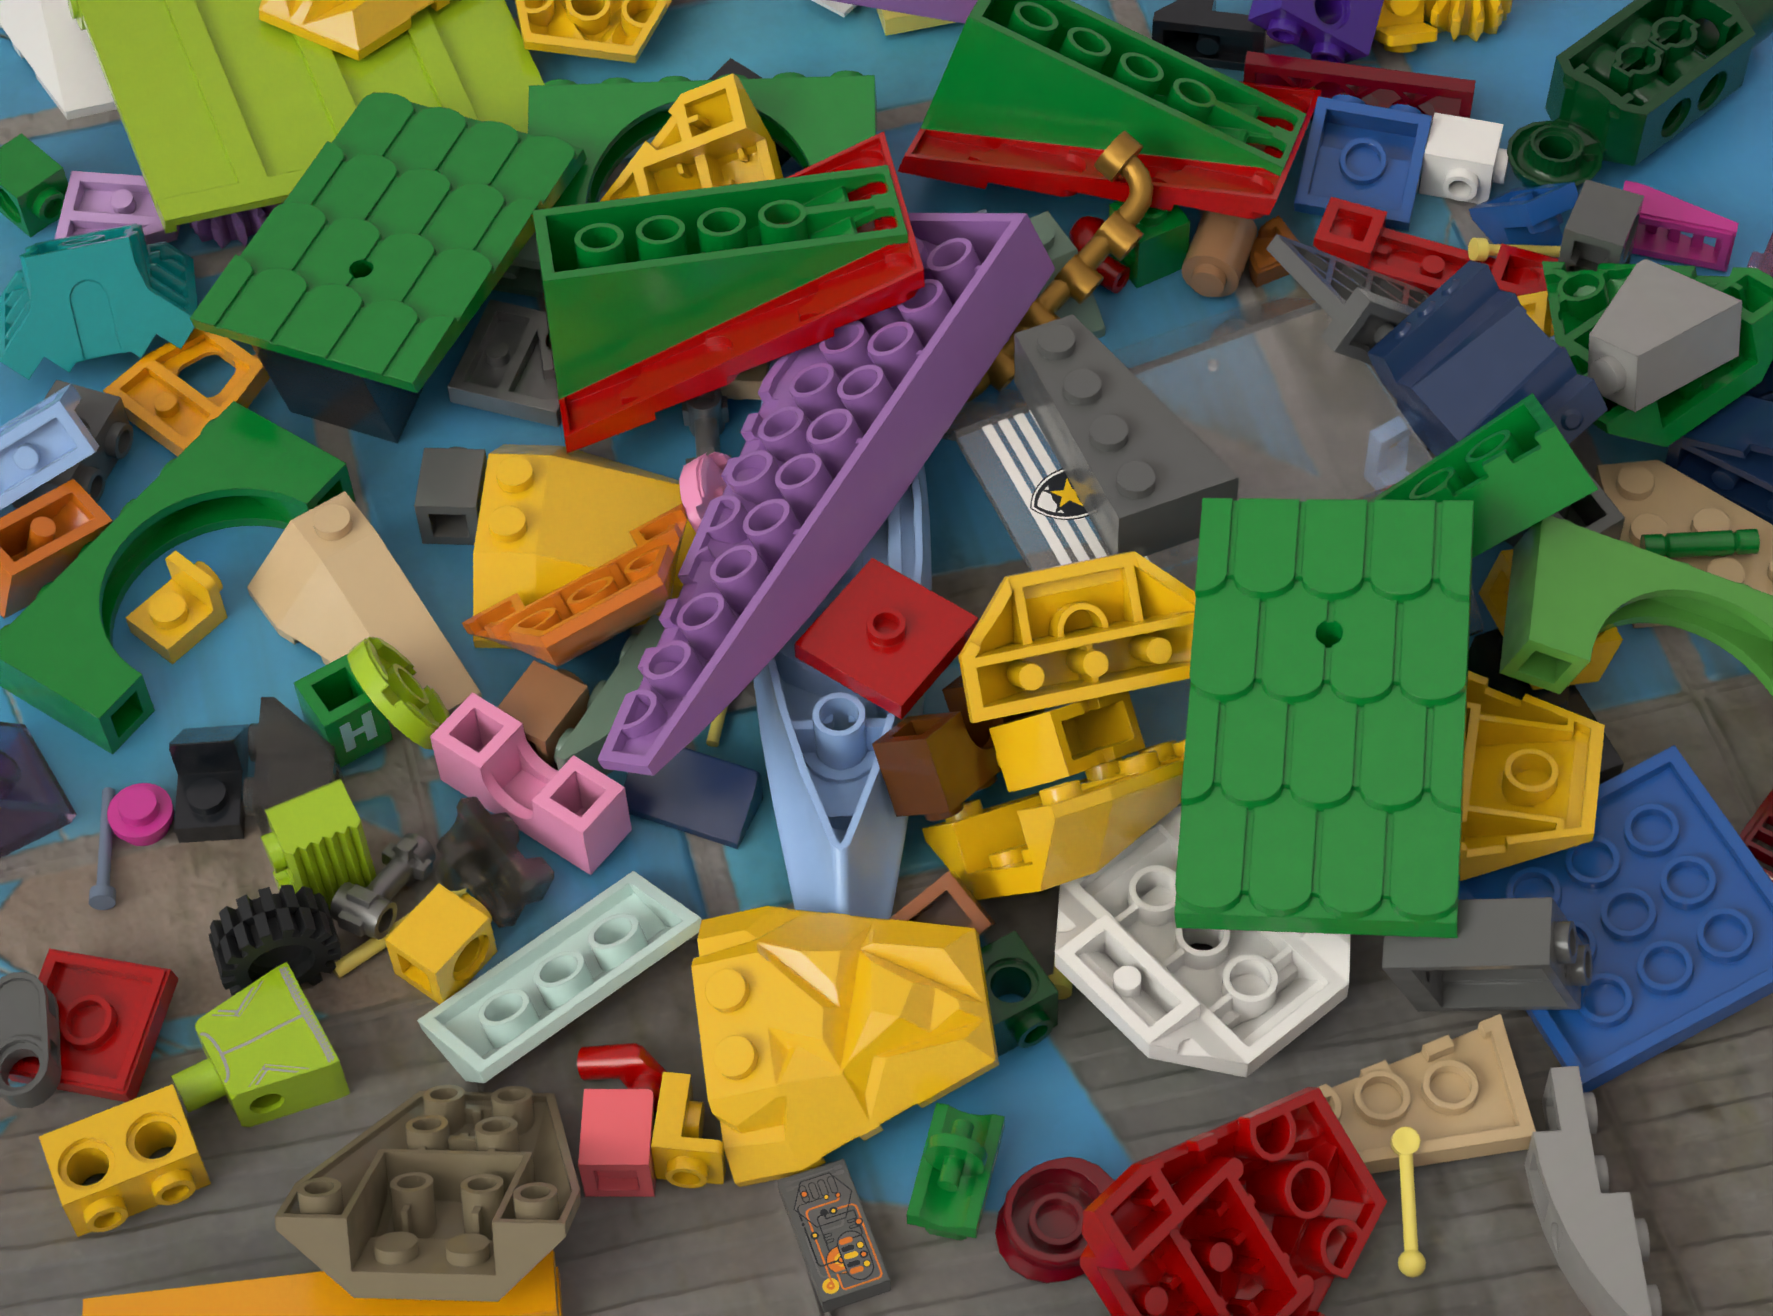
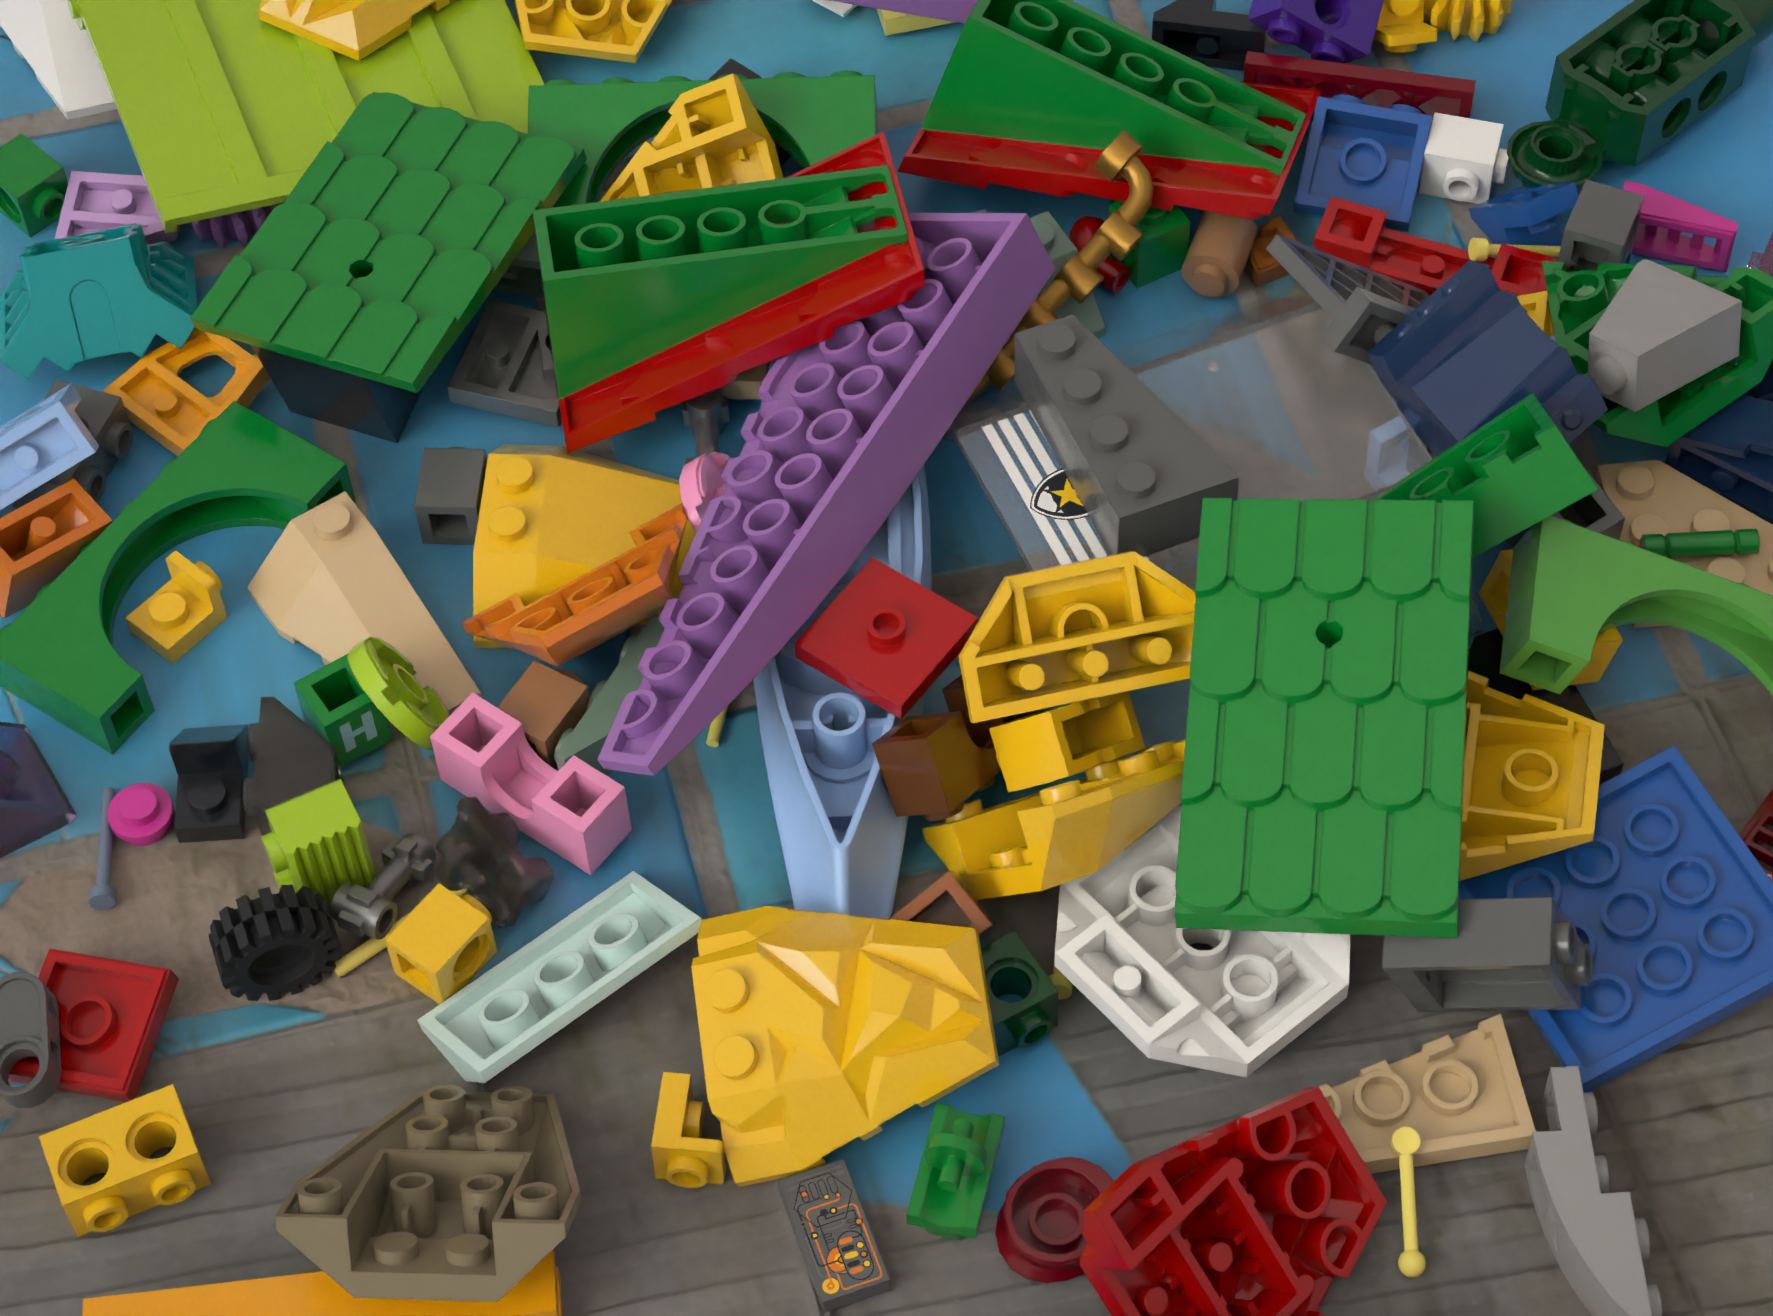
(263, 1054): lime torso -> none
(617, 1143): coral panel -> none
(624, 1061): red arm -> none
(698, 797): dark blue slope -> none

